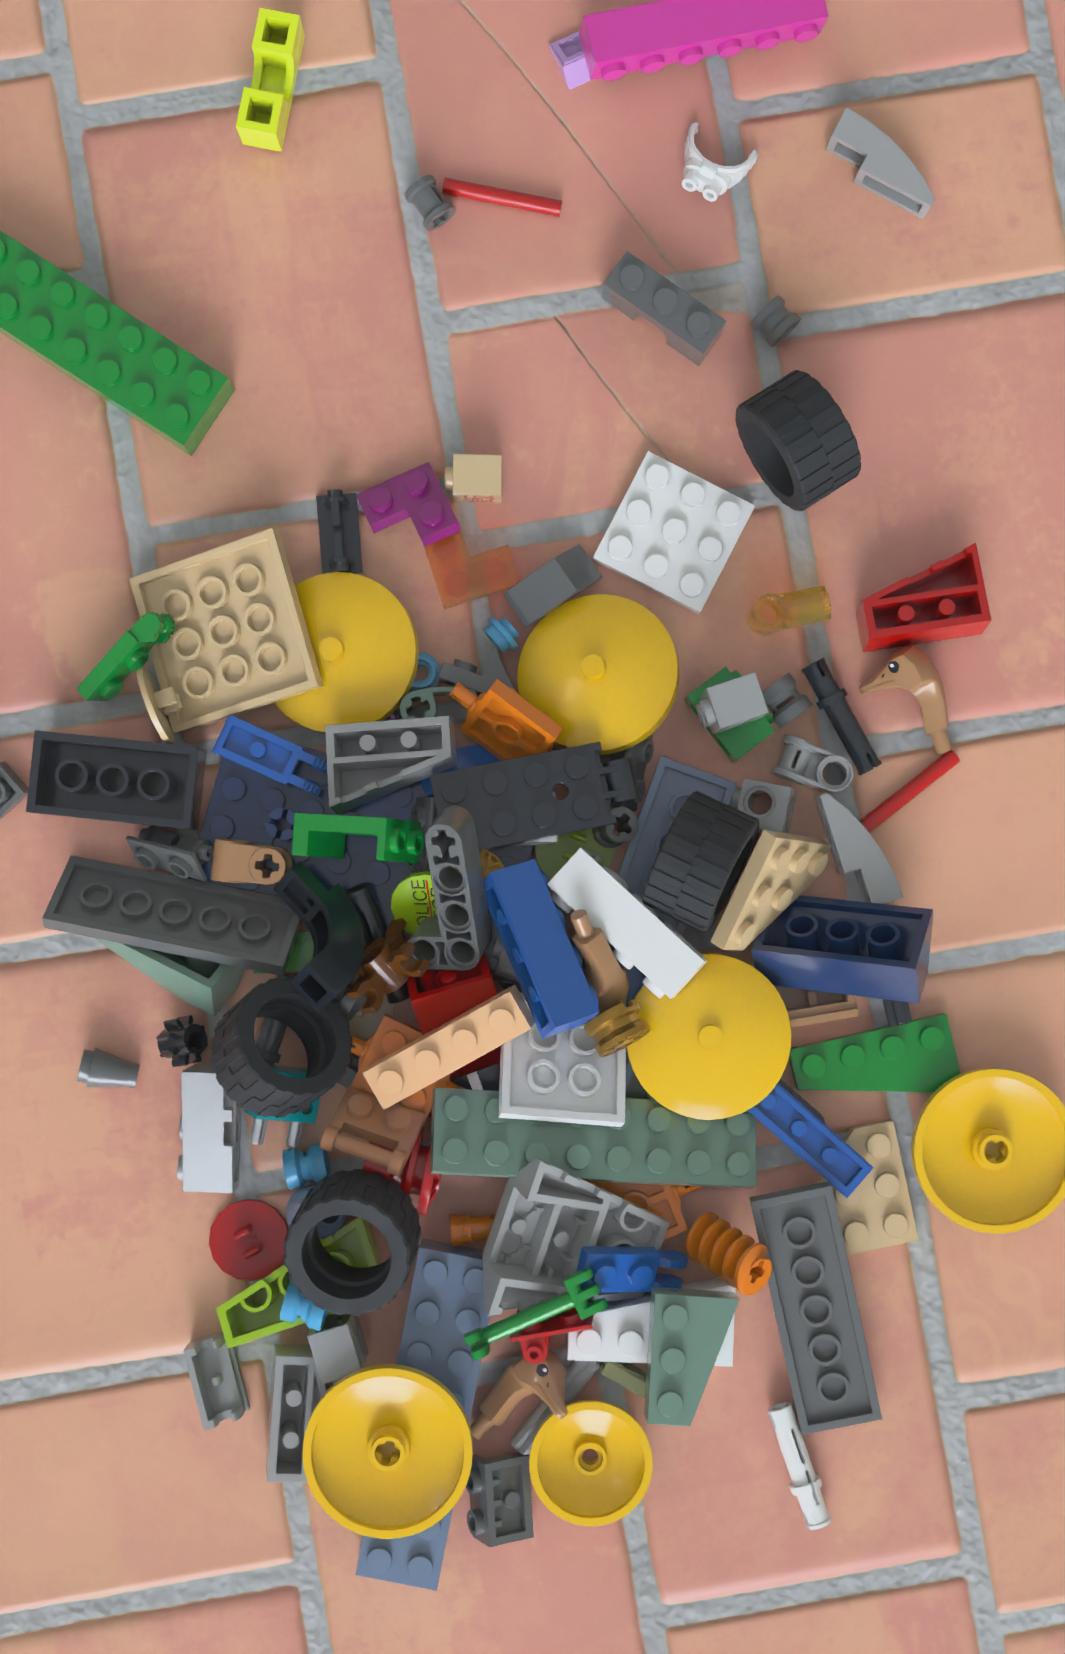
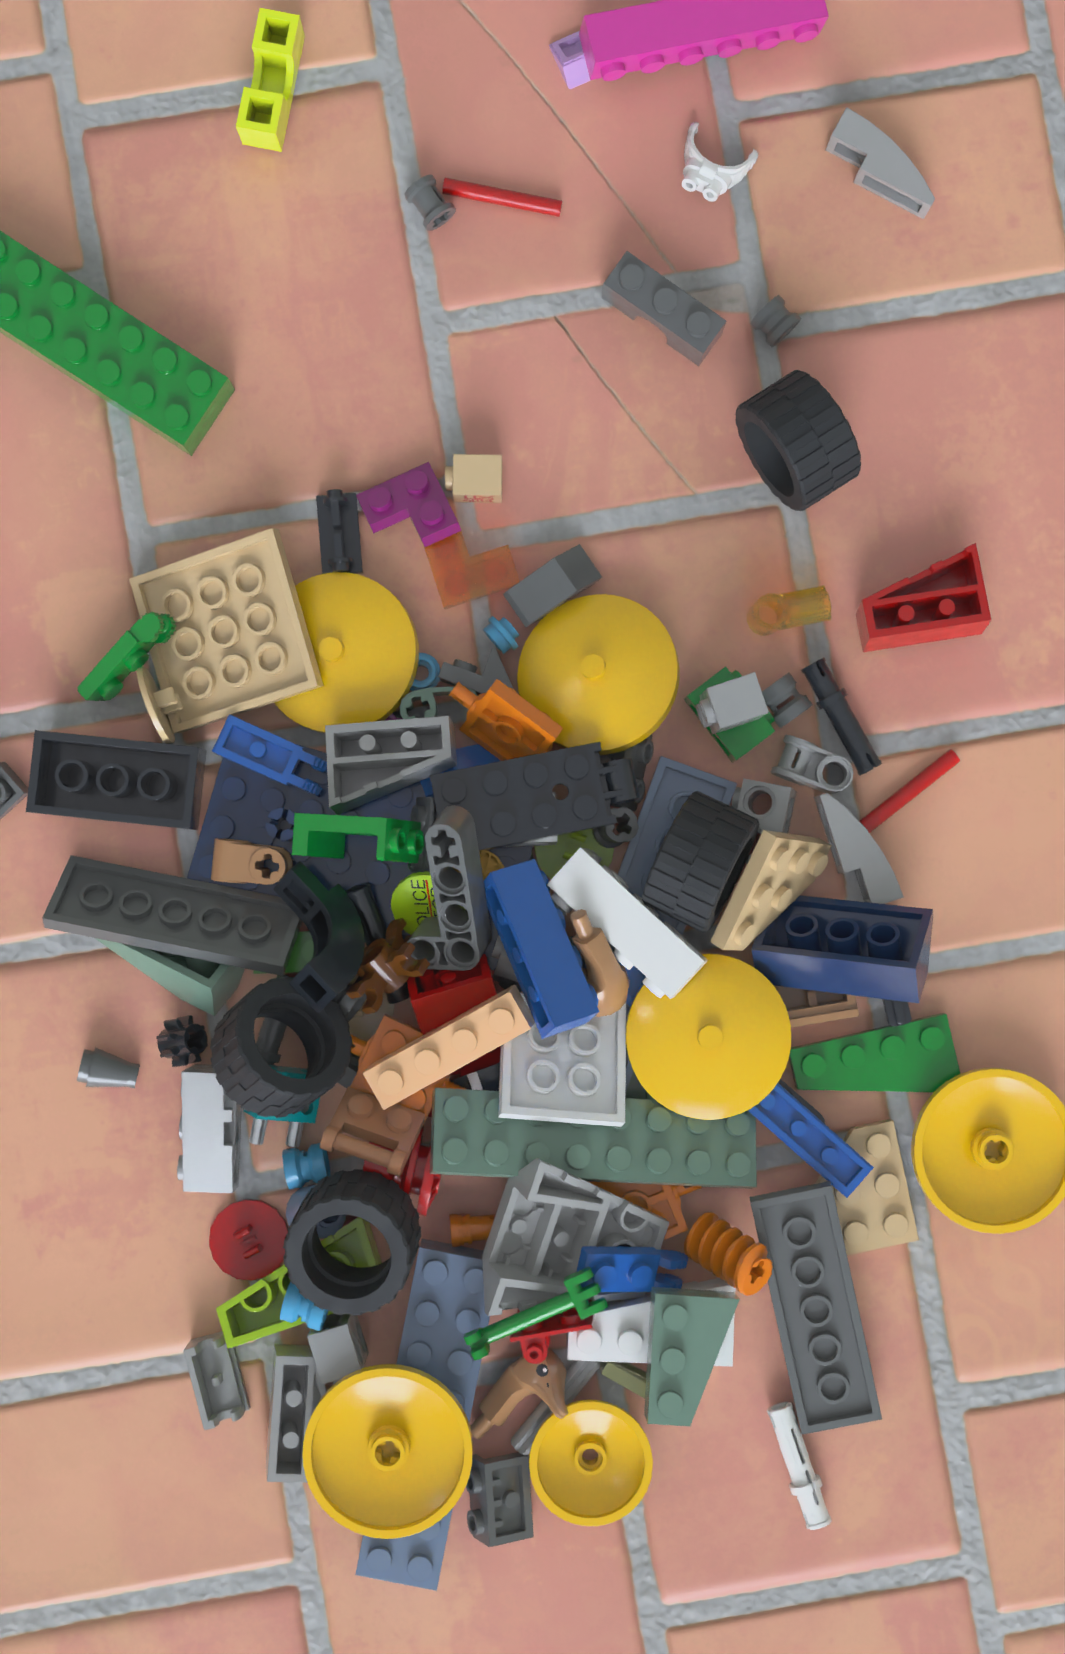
(156, 849): dark grey hinge -> none
(617, 1028): pearl gold wheel -> none
(673, 532): white plate -> none
(915, 672): medium nougat animal -> none

